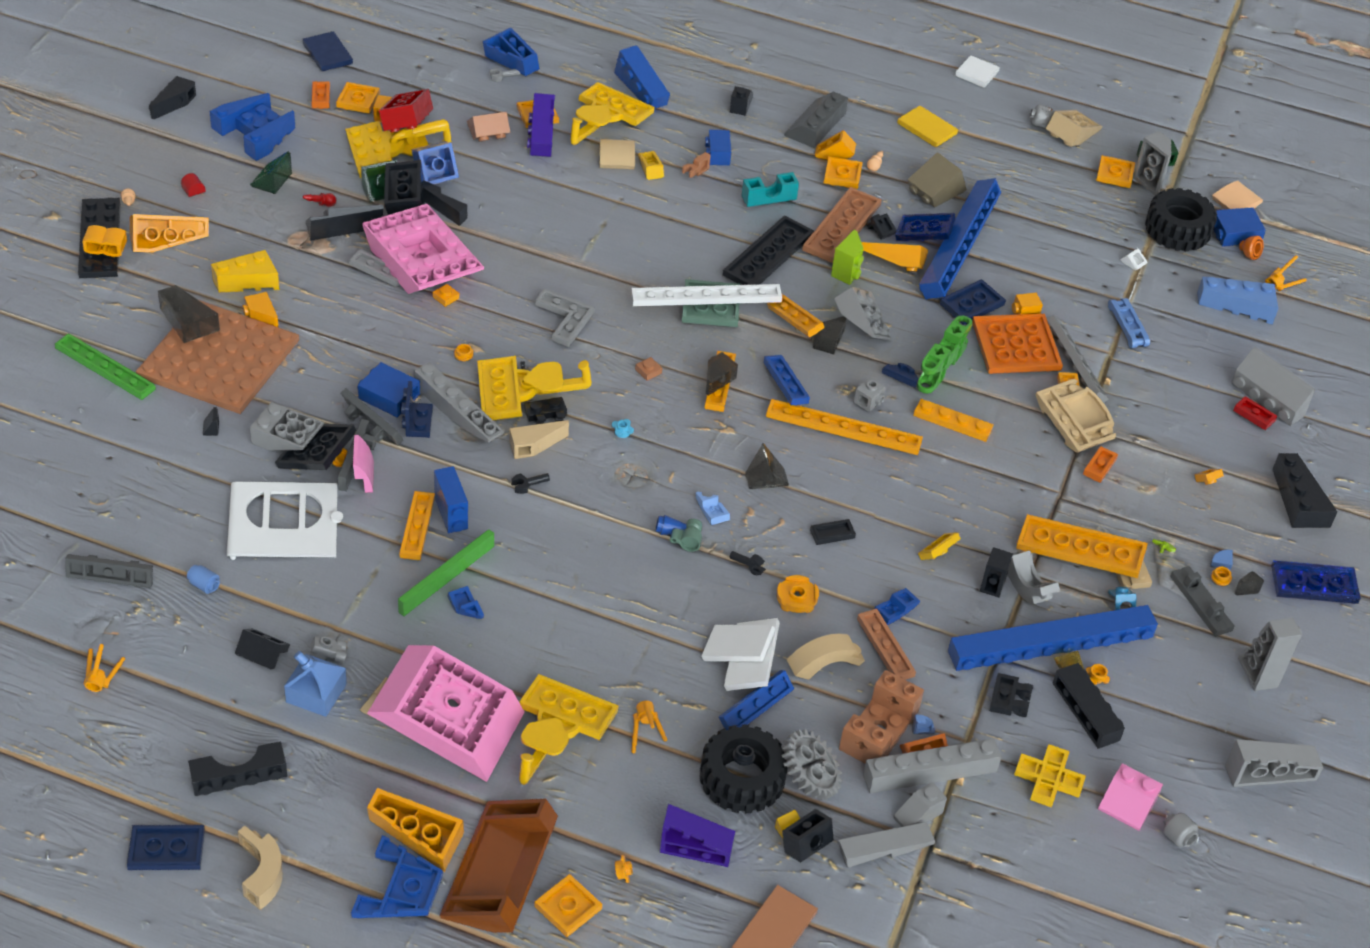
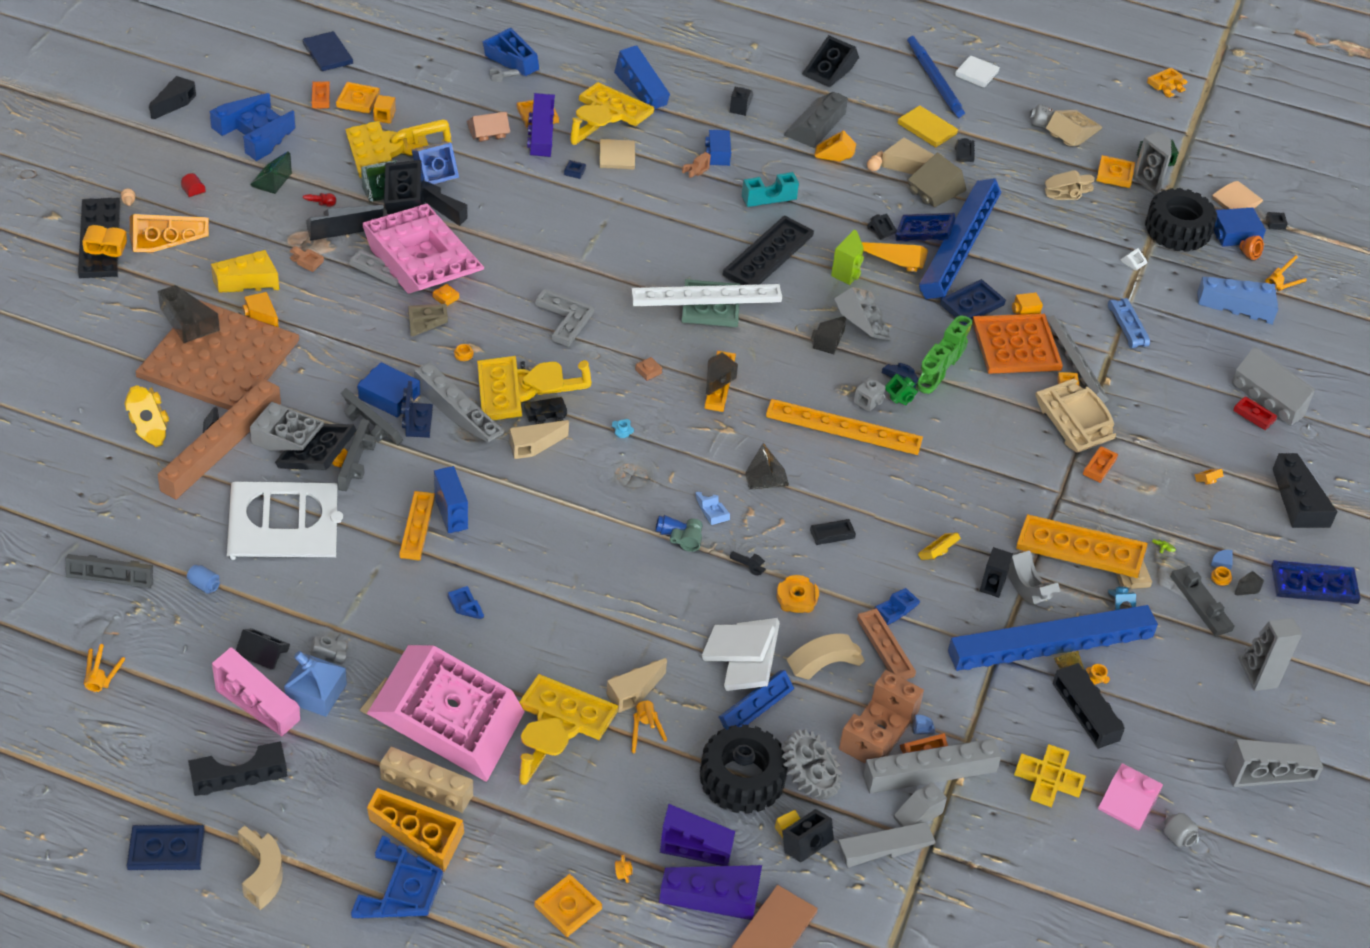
(105, 366): bright green tile -> none
(141, 399): none -> yellow piece
(216, 440): none -> nougat brick
(254, 692): none -> bright pink wedge
(309, 259): none -> nougat plate
(363, 463): bright pink slope -> none
(406, 110): red brick -> none
(426, 317): none -> dark tan wing
(426, 779): none -> tan brick
(445, 573): bright green tile -> none
(500, 864): dark orange slope -> none
(524, 482): black bar -> none
(575, 169): none -> dark blue tile
(635, 685): none -> tan slope
(651, 165): yellow slope -> none
(713, 889): none -> dark purple wedge
(786, 380): blue plate -> none
(797, 316): light orange plate -> none
(831, 61): none -> black slope
(843, 172): light orange plate -> none
(848, 214): nougat plate -> none
(901, 389): none -> green brick
(905, 157): none -> tan slope
(936, 77): none -> blue piece
(953, 420): light orange plate -> none
(965, 150): none -> black bracket
(1004, 694): black plate -> none
(1068, 185): none -> tan hinge
(1167, 81): none -> light orange plate
(1276, 220): none -> black plate

